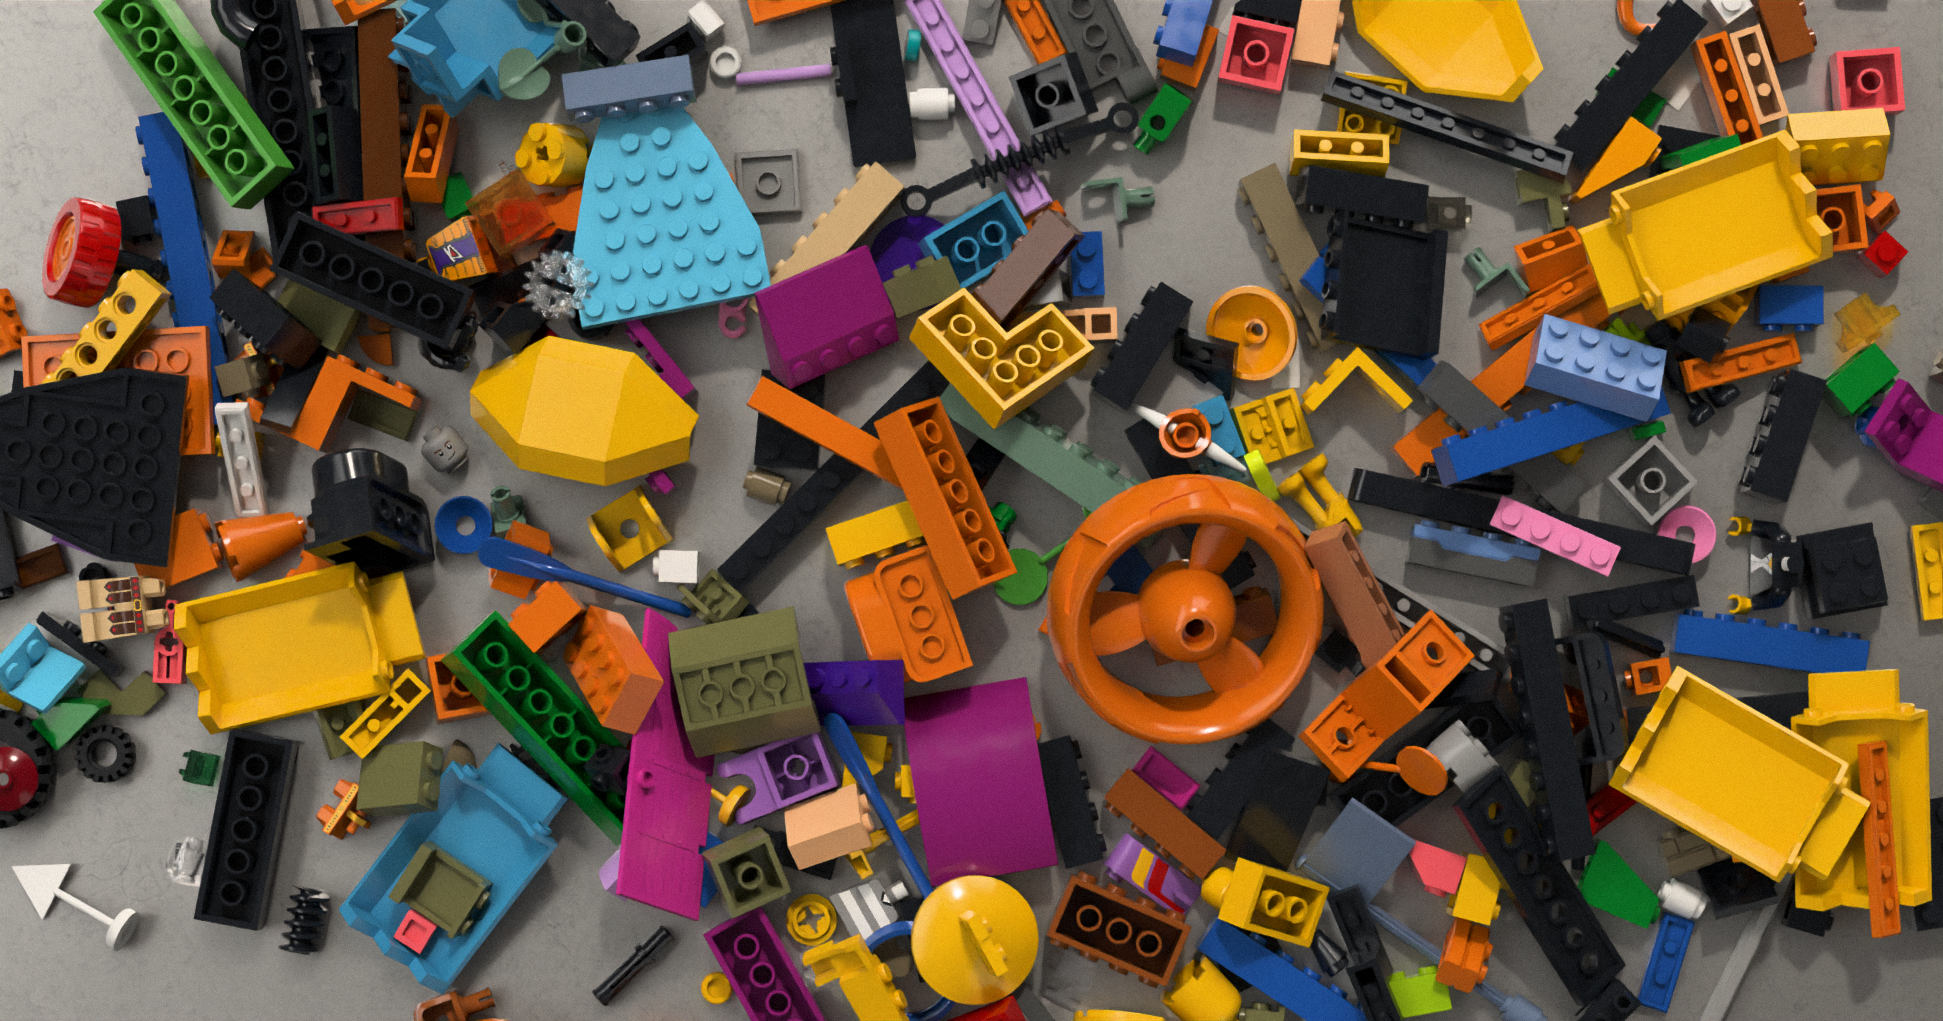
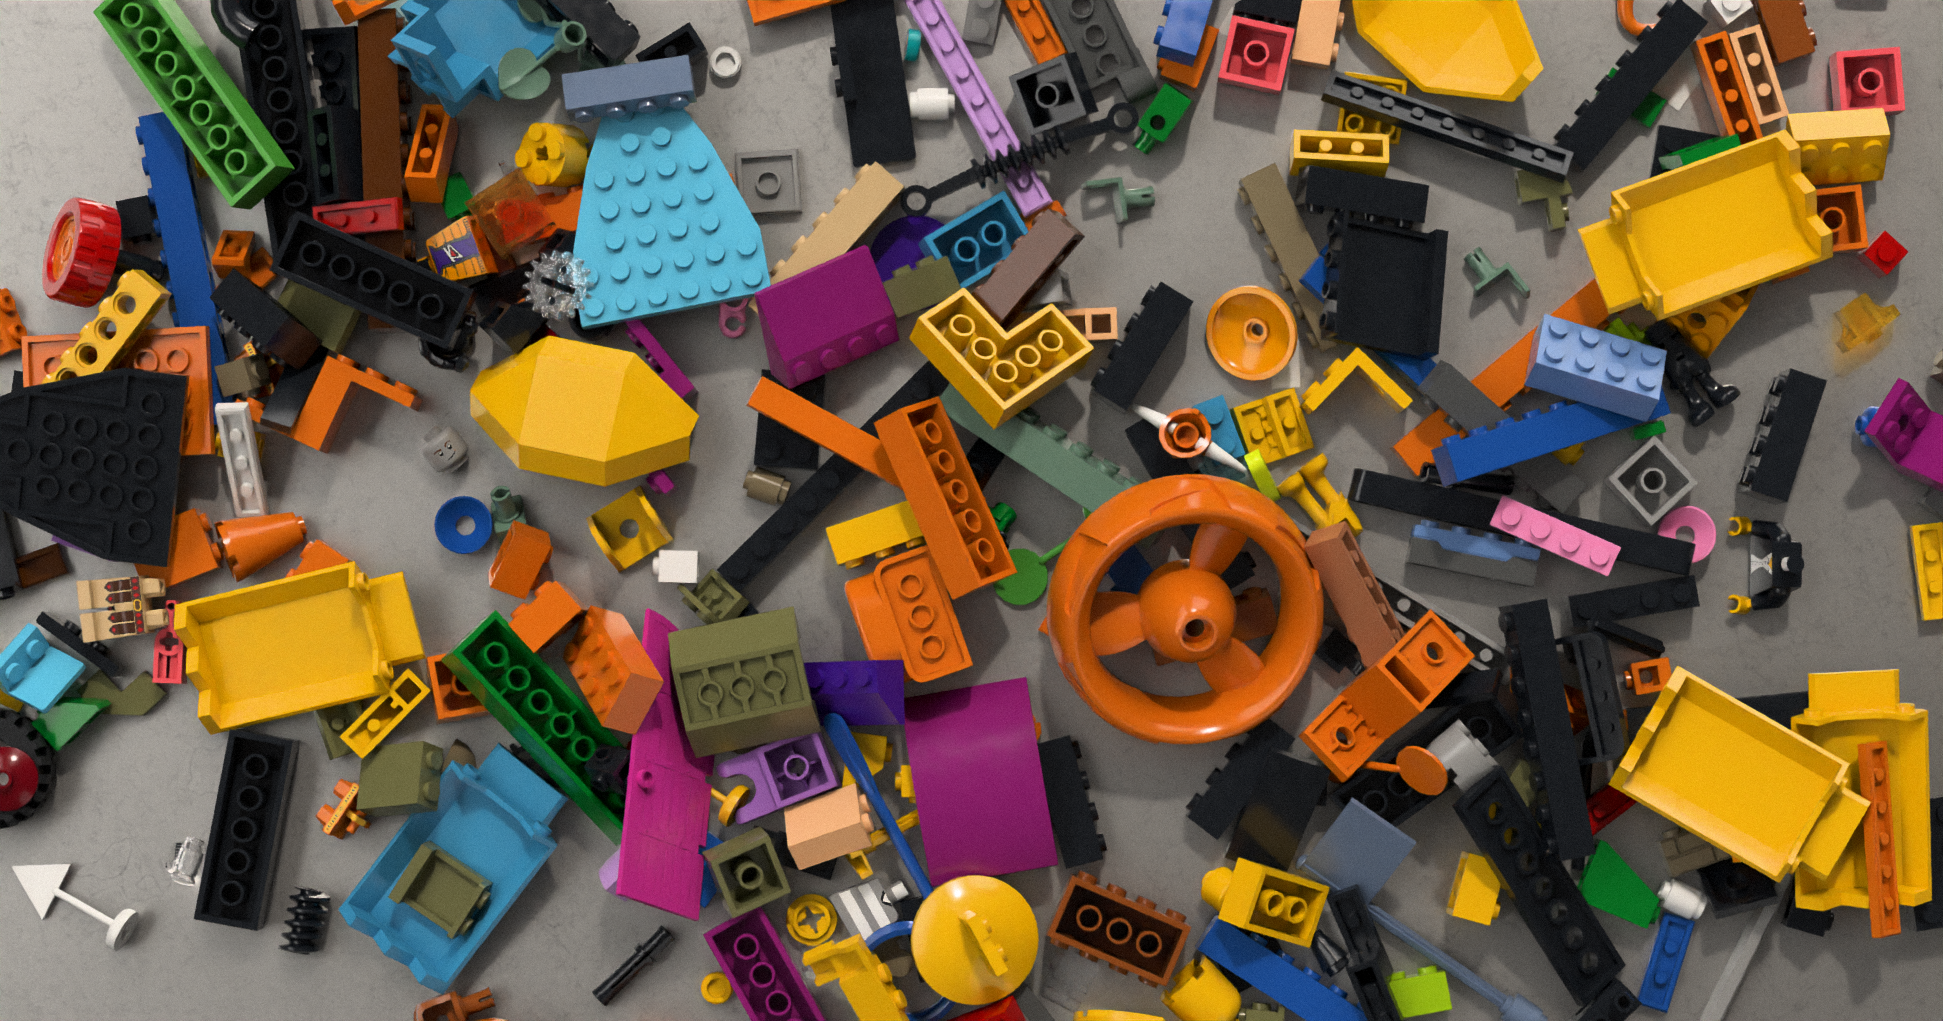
(86, 748): black tyre -> none
(94, 569): black plate -> none
(200, 767): clear green tile -> none
(367, 513): black brick -> none
(378, 348): orange tile -> none
(383, 415): olive tile -> none
(415, 931): coral plate -> none
(527, 562): blue piece -> none
(705, 21): white brick -> none
(785, 74): lavender bar -> none
(1088, 267): blue brick -> none
(1151, 875): medium lavender door -> none
(1164, 823): dark orange brick -> none
(1166, 777): dark pink tile -> none
(1208, 359): black wing -> none
(1436, 218): clear smoke brick -> none
(1436, 868): coral slope -> none
(1463, 955): orange brick -> none
(1530, 311): orange tile -> none
(1550, 257): orange brick -> none
(1626, 152): light orange slope -> none
(1704, 335): black brick -> none
(1741, 362): orange tile -> none
(1767, 646): blue brick -> none
(1789, 306): blue brick -> none
(1841, 571): black piece -> none
(1858, 379): green brick -> none
(1881, 211): orange tile -> none

